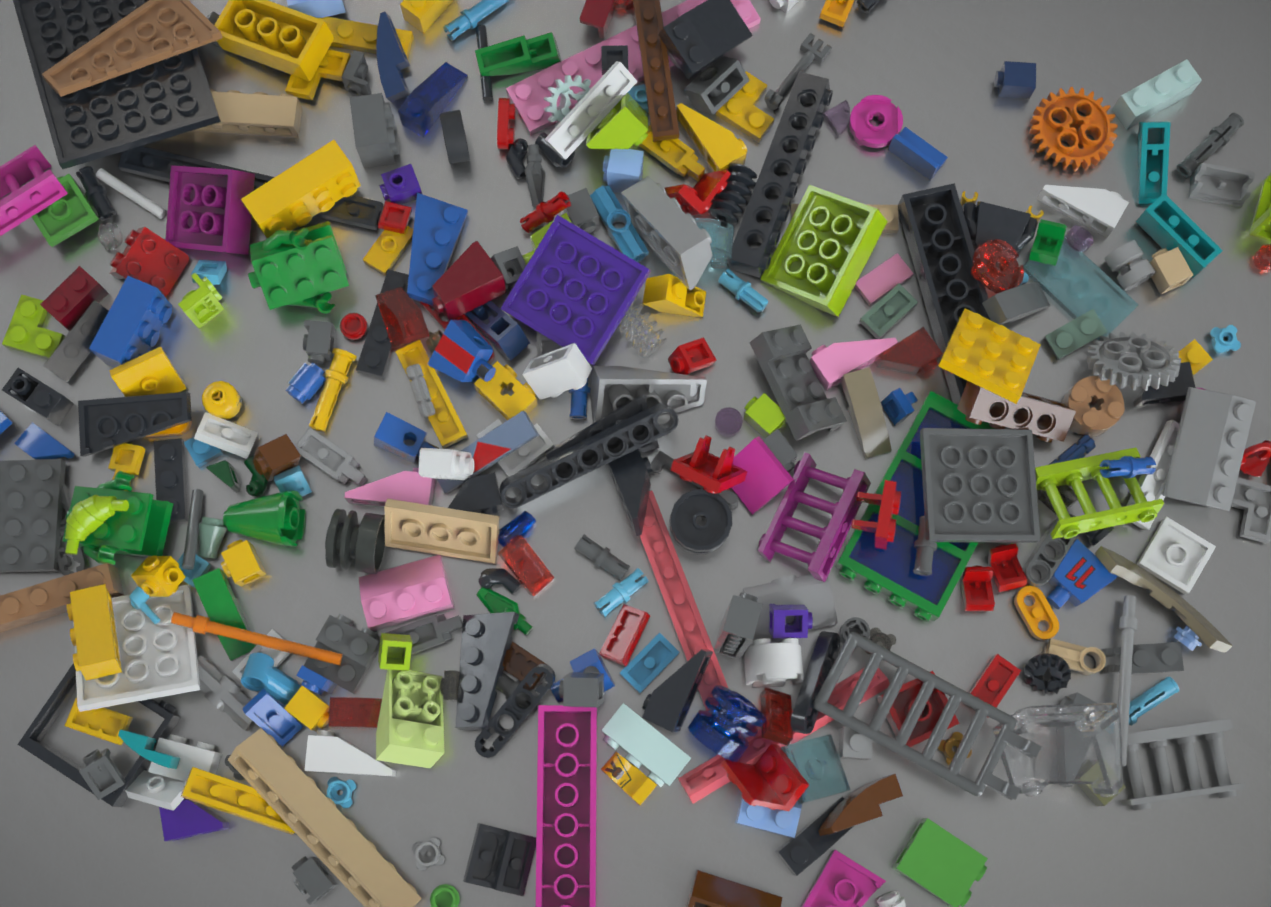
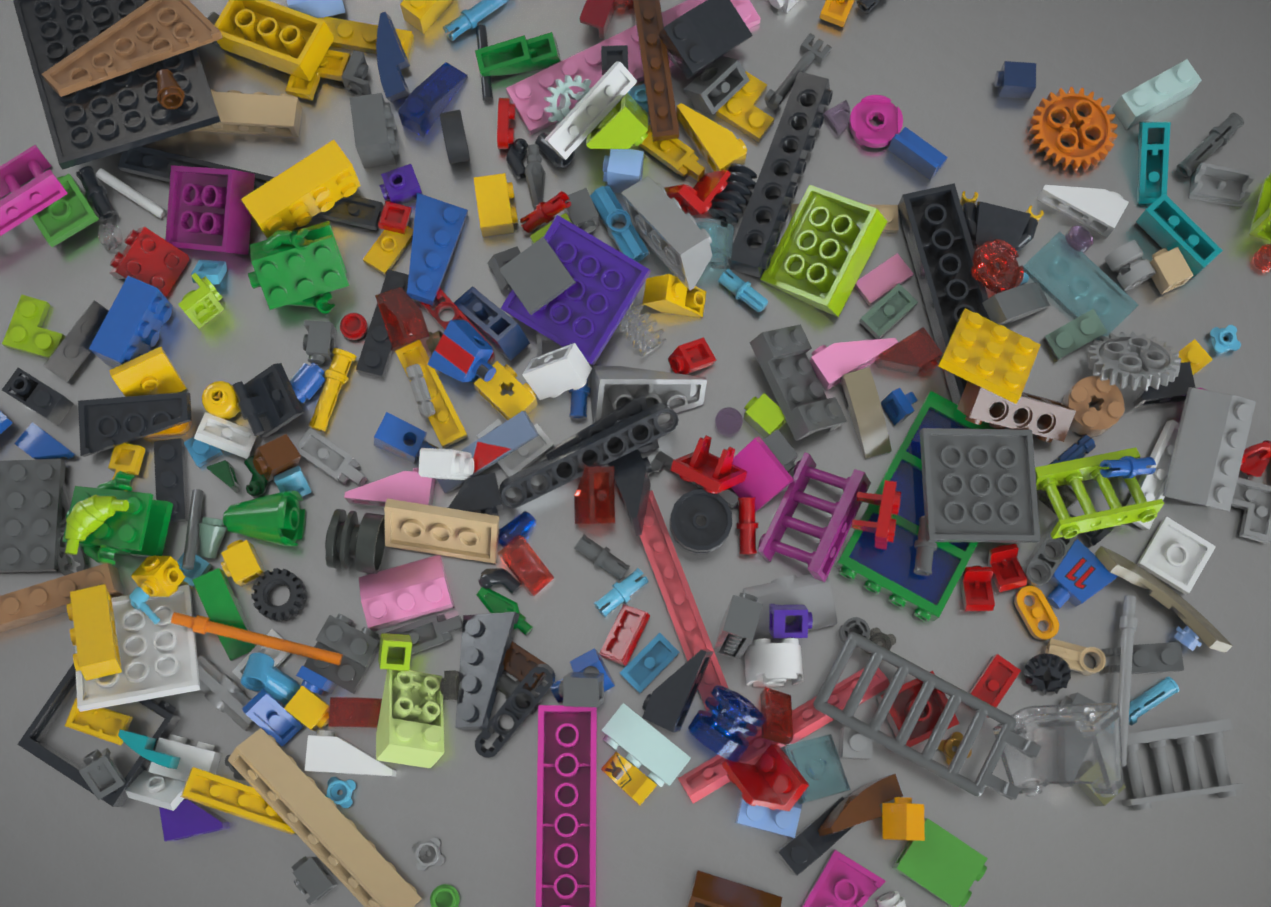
(73, 297): dark red brick -> none
(168, 90): none -> reddish brown cone
(263, 588): none -> black tyre
(268, 401): none -> black plate
(468, 283): dark red slope -> none
(494, 206): none -> yellow brick
(500, 859): black slope -> none
(537, 275): none -> dark grey tile
(595, 496): none -> clear red slope
(747, 525): none -> red pin
(820, 664): black beam -> none
(903, 820): none -> light orange brick
(1048, 242): green bracket -> none

